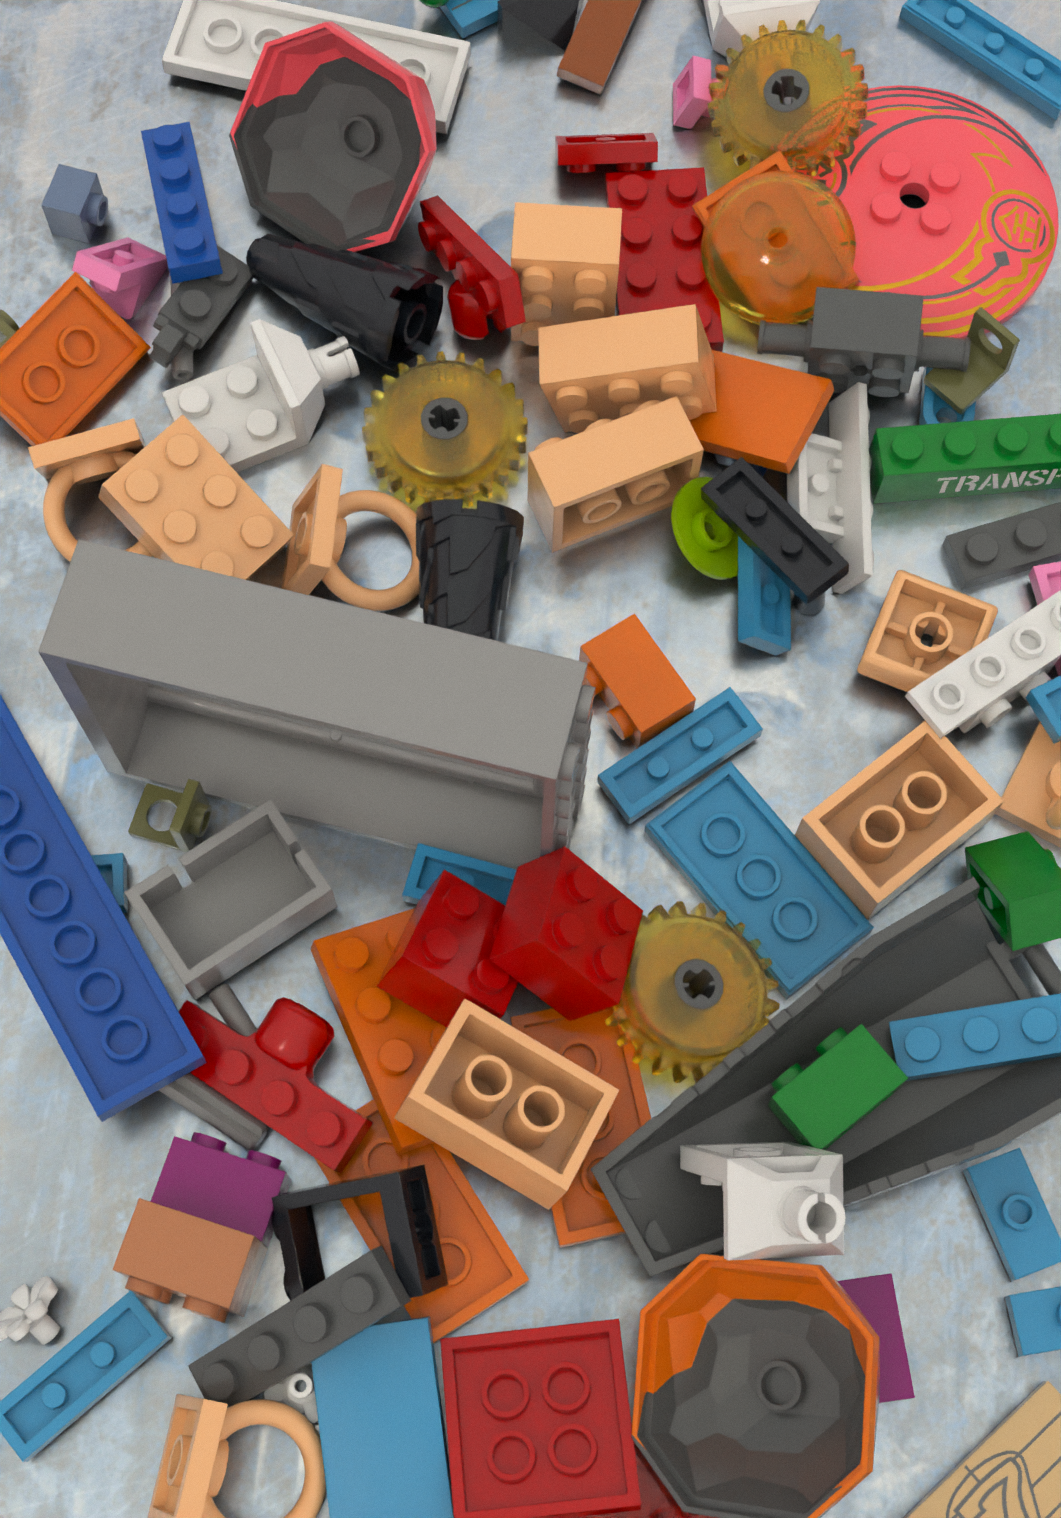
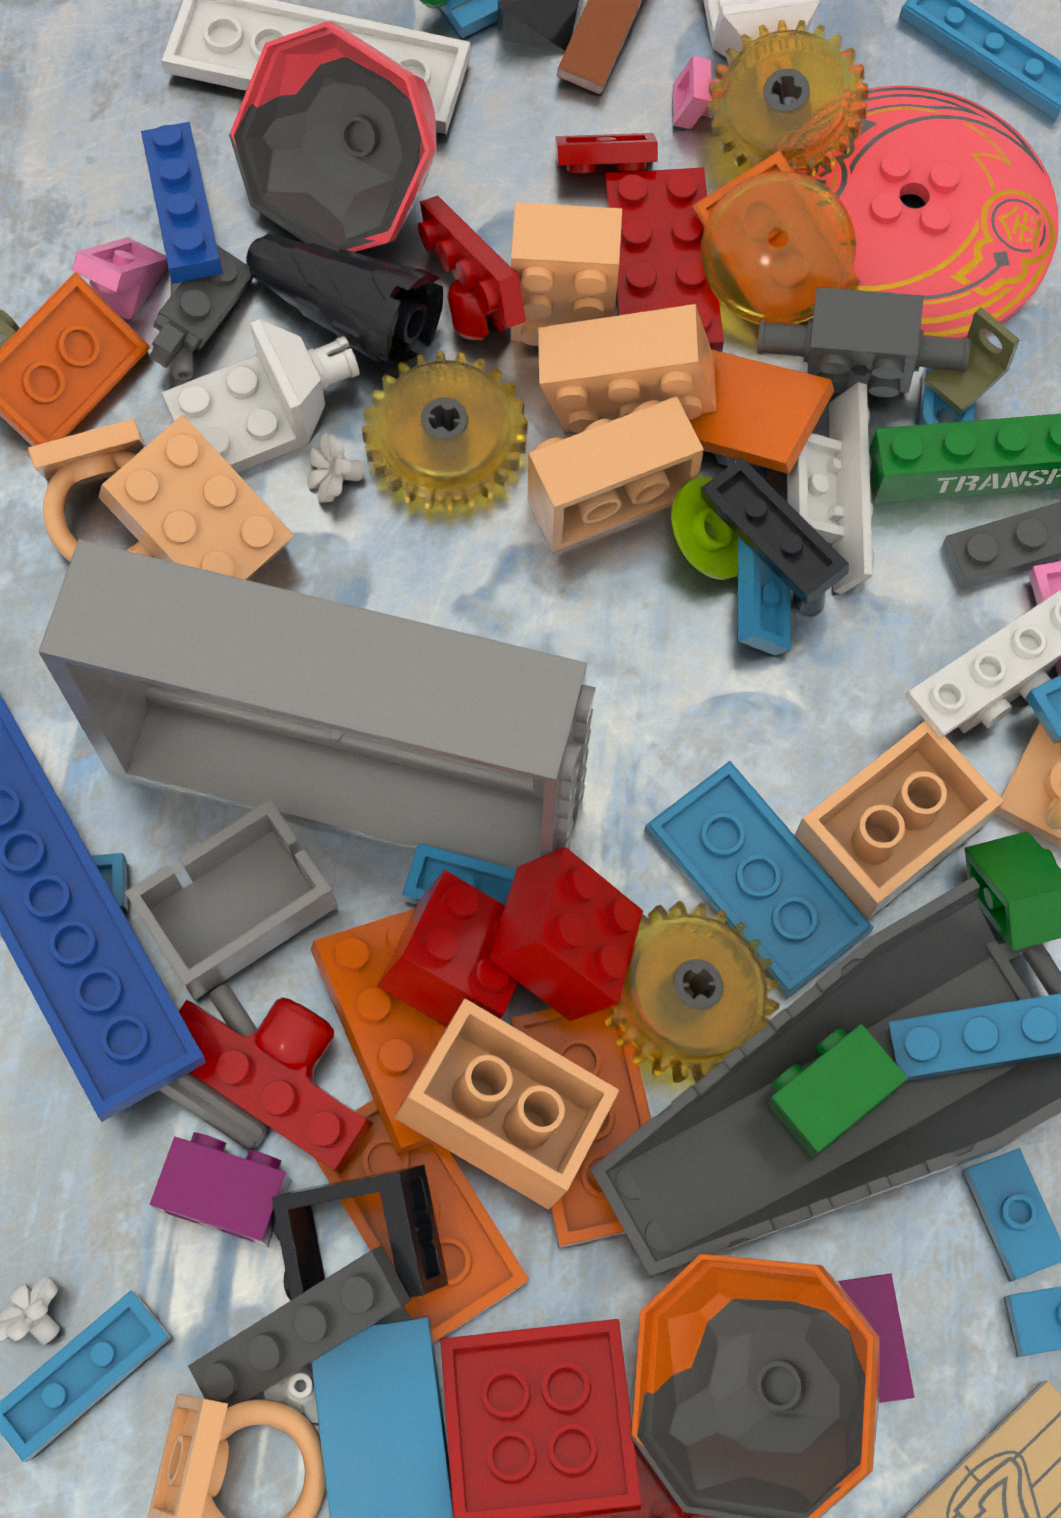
(75, 203): sand blue plate -> none
(188, 822): olive bracket -> none
(191, 1258): nougat brick -> none
(321, 538): light nougat tile -> none
(332, 468): none -> white plant
(466, 563): black cone -> none
(635, 682): orange brick -> none
(679, 755): dark azure plate -> none
(775, 1197): white plate -> none
(920, 607): light nougat brick -> none

